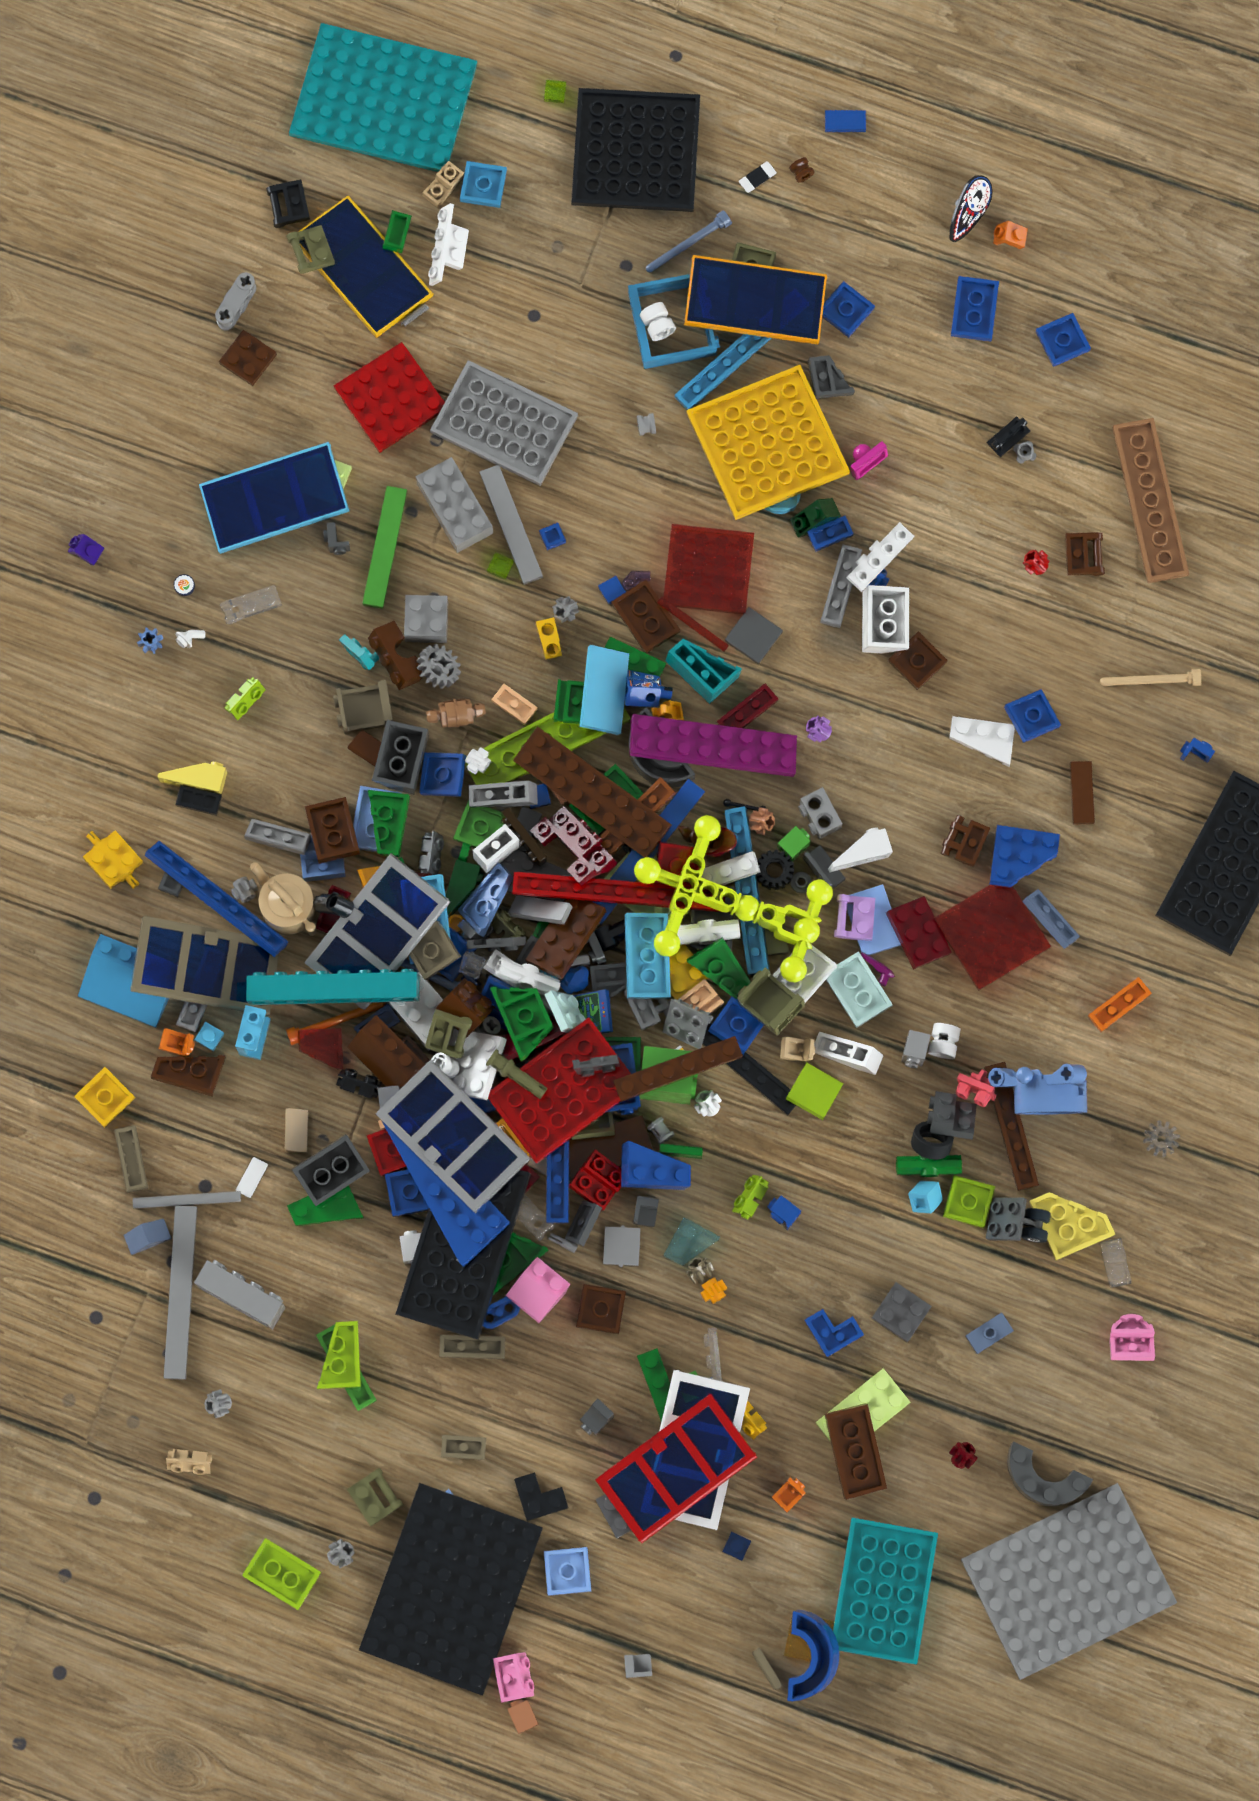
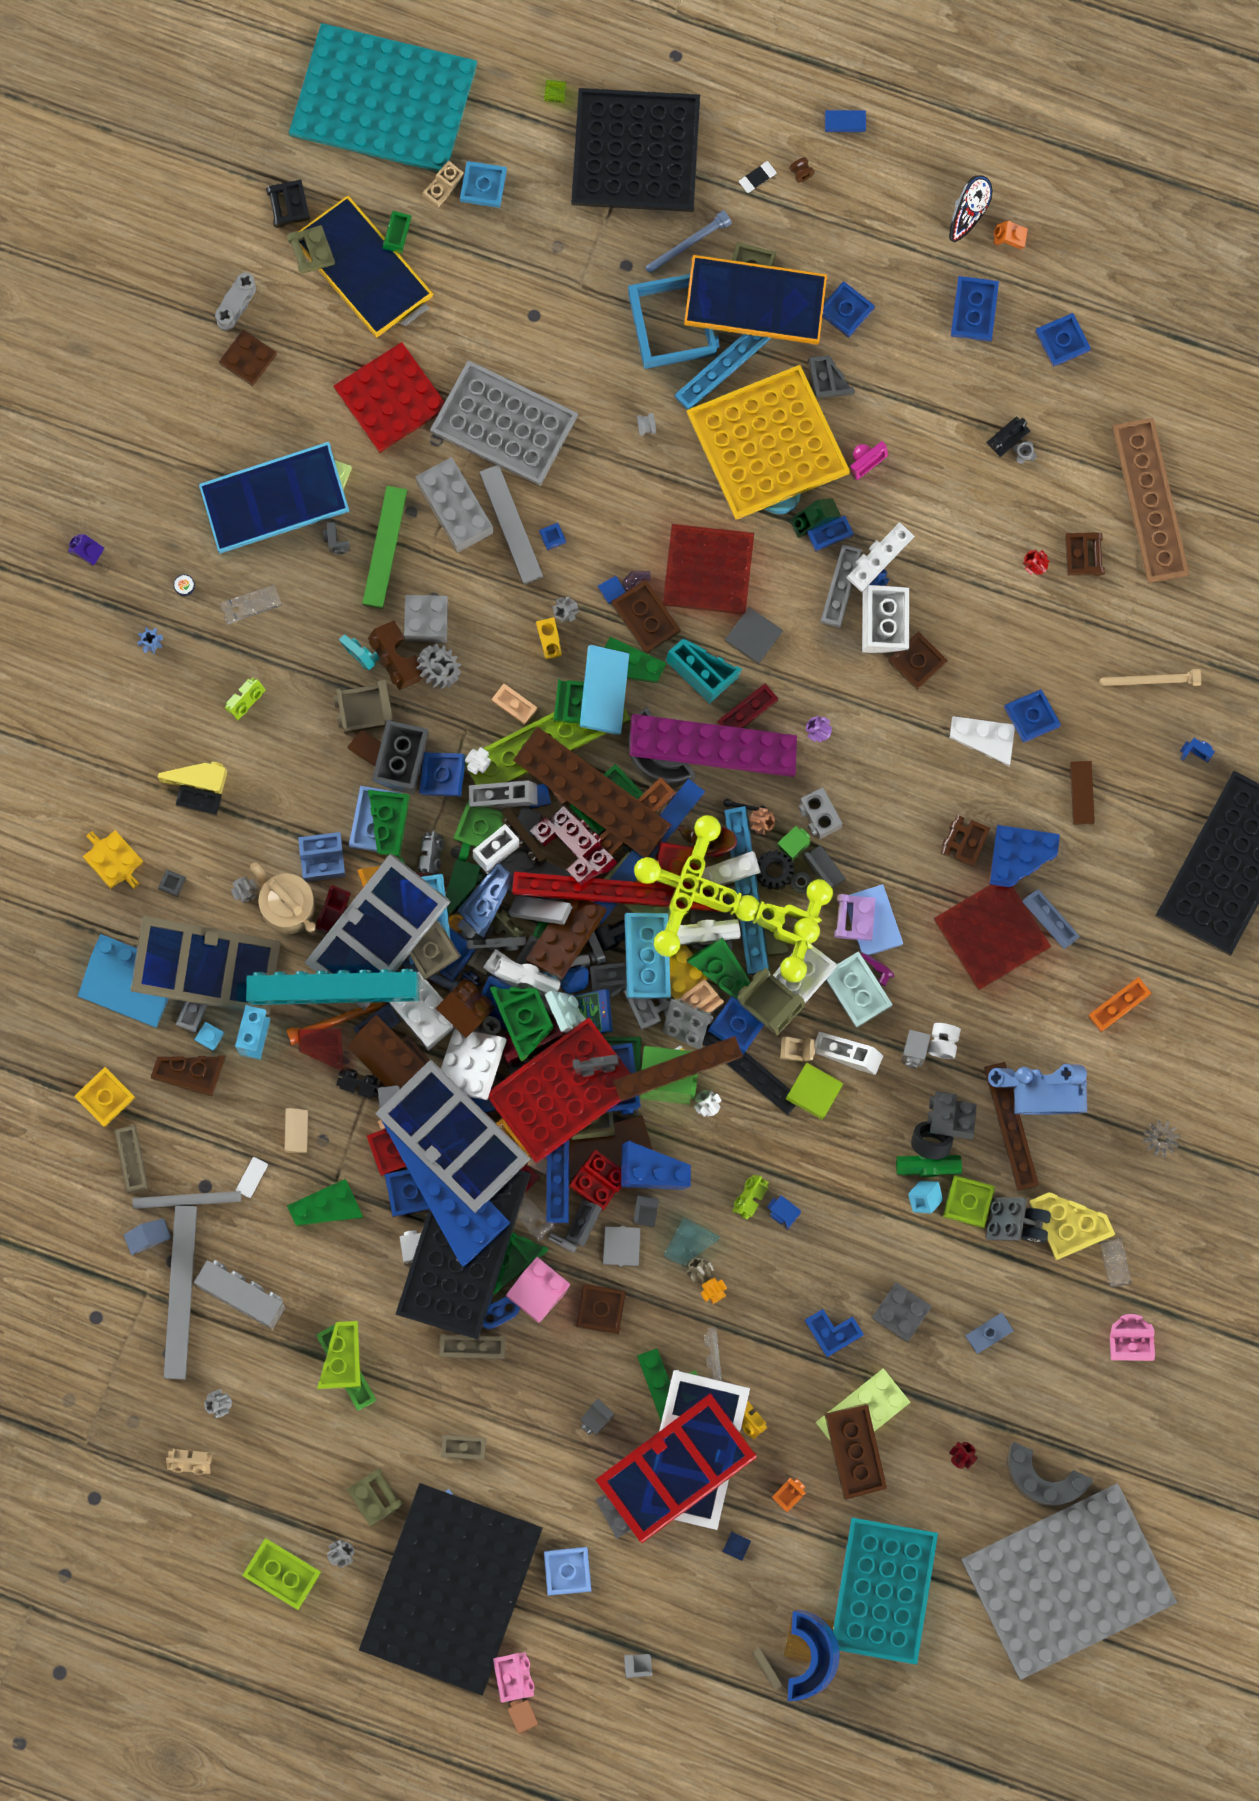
(177, 1042): orange bracket -> none
(184, 639): white plate -> none
(216, 898): blue tile -> none
(278, 836): light grey tile -> none
(330, 1170): dark grey slope -> none
(332, 830): reddish brown plate -> none
(334, 904): black piece -> none
(441, 1031): olive plate -> none
(446, 1064): white wheel -> none
(449, 245): white bracket -> none
(455, 713): medium nougat piece -> none
(472, 965): clear tile -> none
(500, 566): clear neon green tile -> none
(507, 1068): olive pin -> none
(536, 1503): black plate -> none
(645, 690): blue torso -> none
(656, 318): white wheel -> none
(660, 1130): light grey bush -> none
(669, 710): light orange plate -> none
(681, 1151): green tile -> none
(693, 624): clear red bar -> none
(870, 847): white slope -> none
(918, 932): dark red plate -> none
(977, 1084): coral hips -> none

